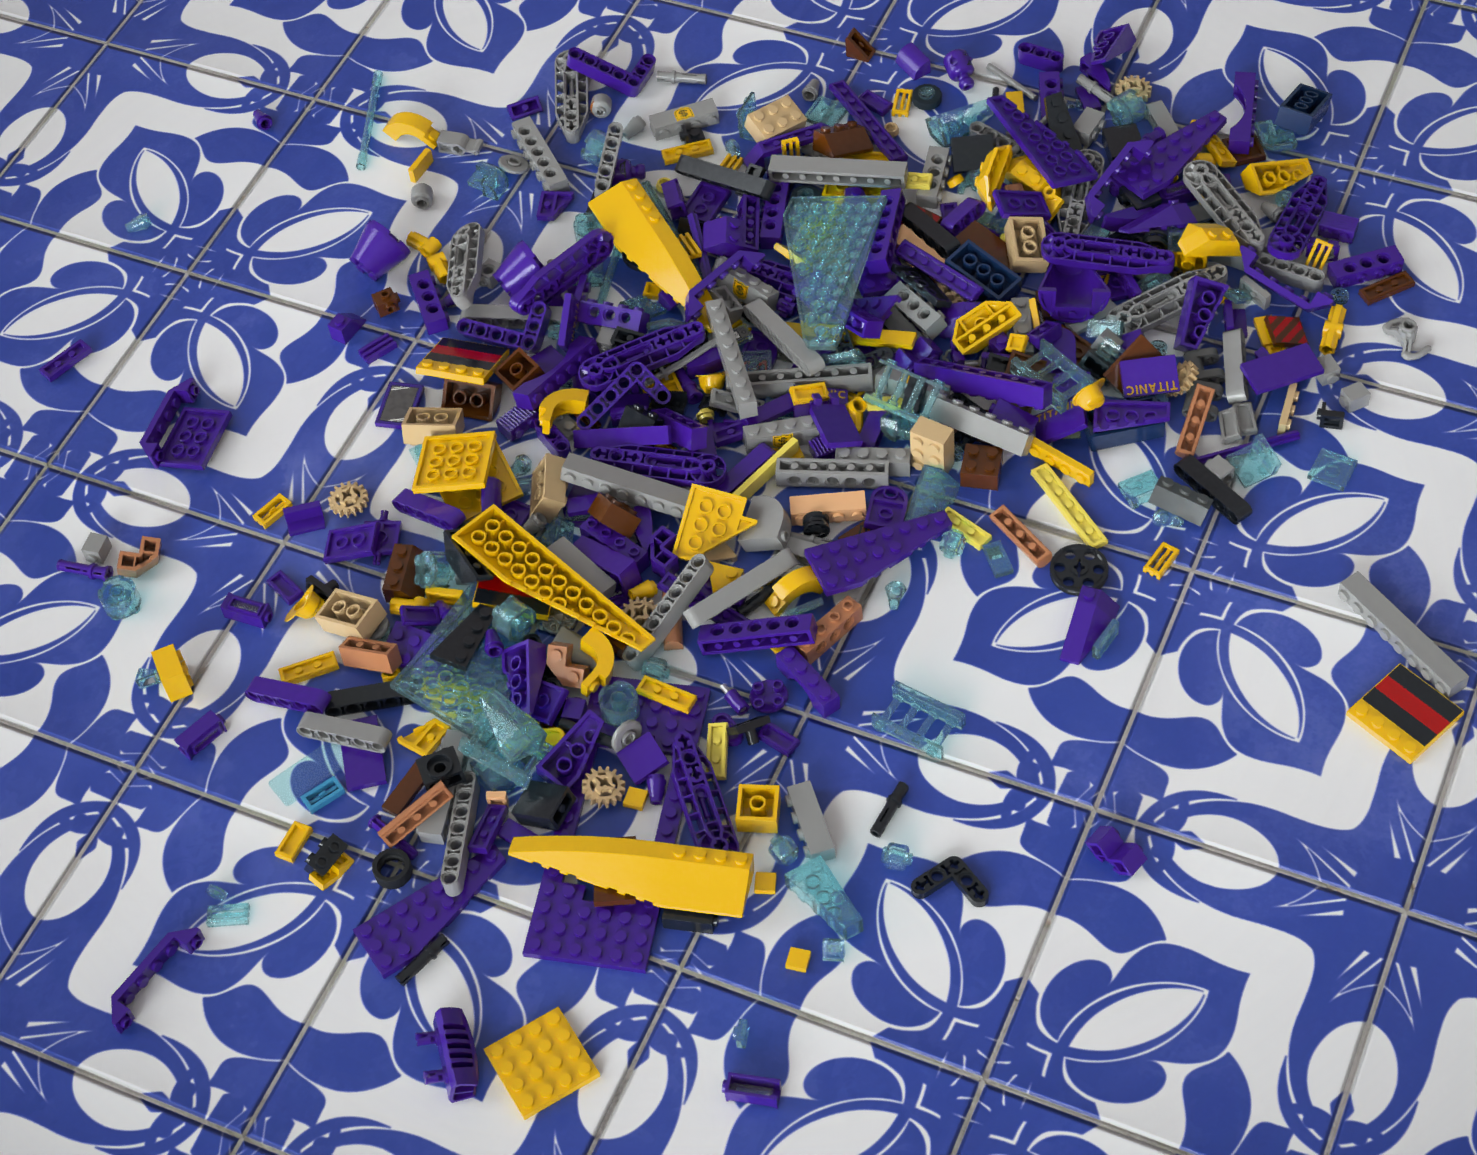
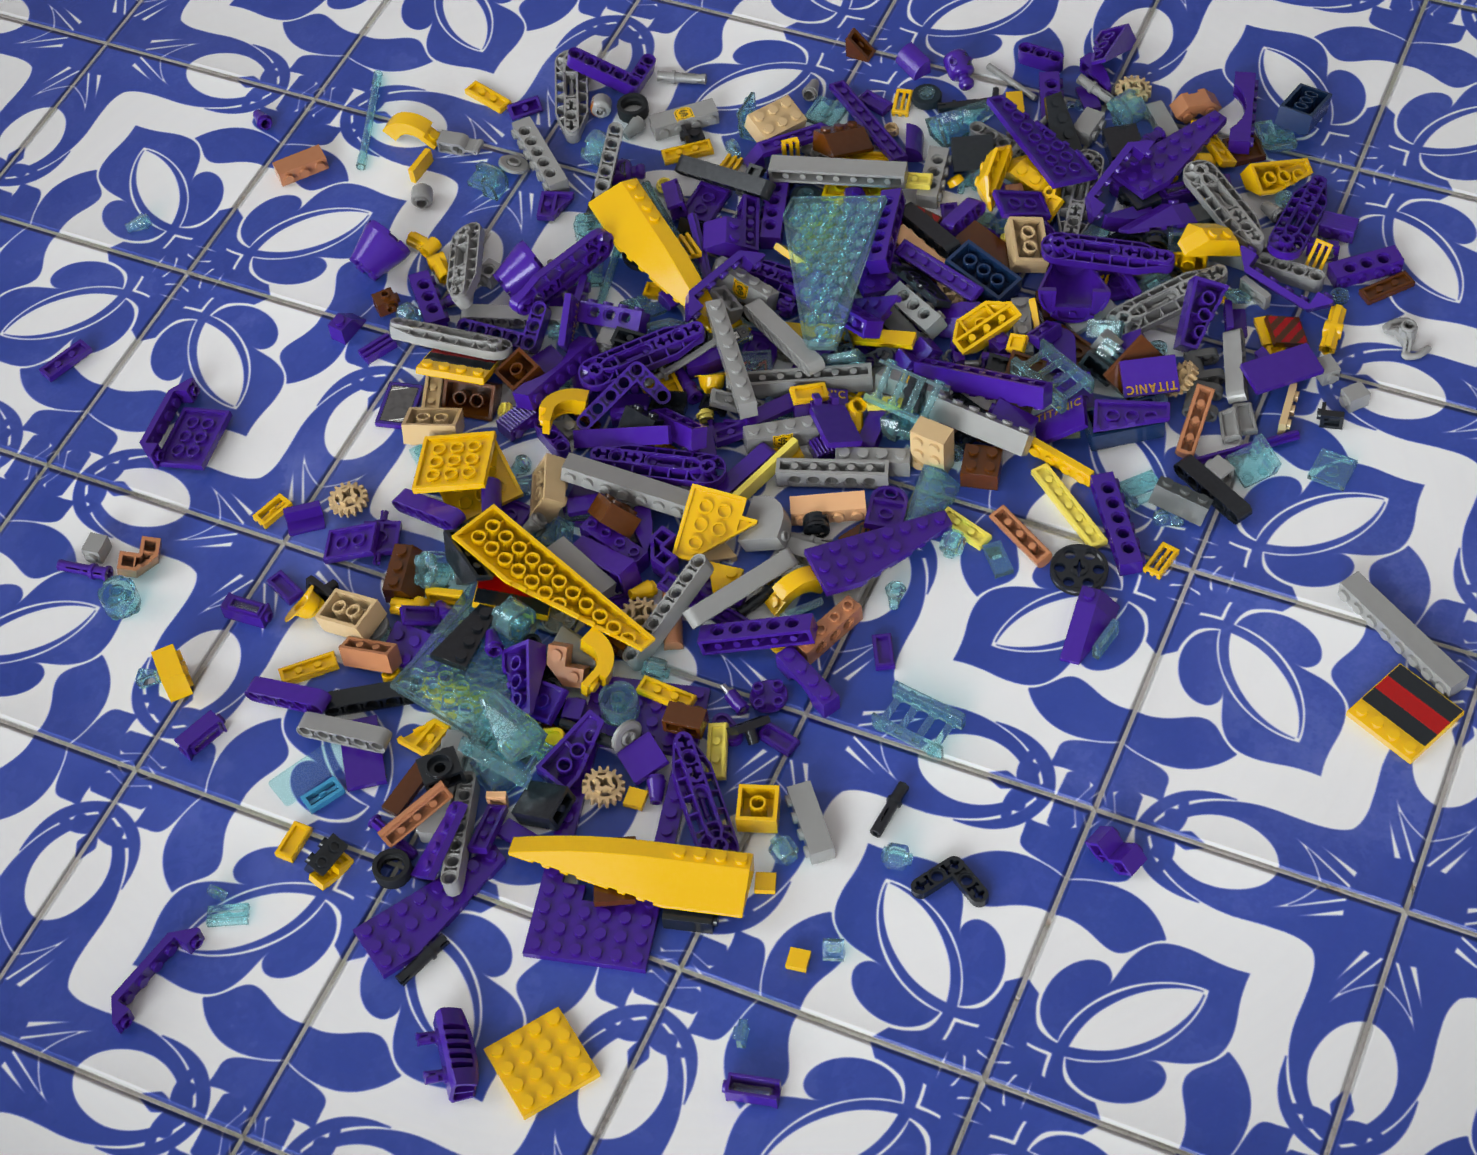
(300, 165): none -> nougat brick
(409, 311): none -> clear light blue head
(432, 392): none -> tan plate
(437, 848): none -> dark purple wing
(450, 339): none -> light grey beam
(487, 97): none -> yellow tile
(504, 408): none -> light yellow plate
(632, 99): none -> black tyre
(685, 718): none -> reddish brown brick
(823, 893): clear light blue wedge -> none
(883, 651): none -> dark purple tile
(914, 143): none -> dark purple brick
(948, 106): none -> black pin
(1090, 396): yellow piece -> none
(1117, 523): none -> dark purple brick
(1188, 106): none -> nougat brick

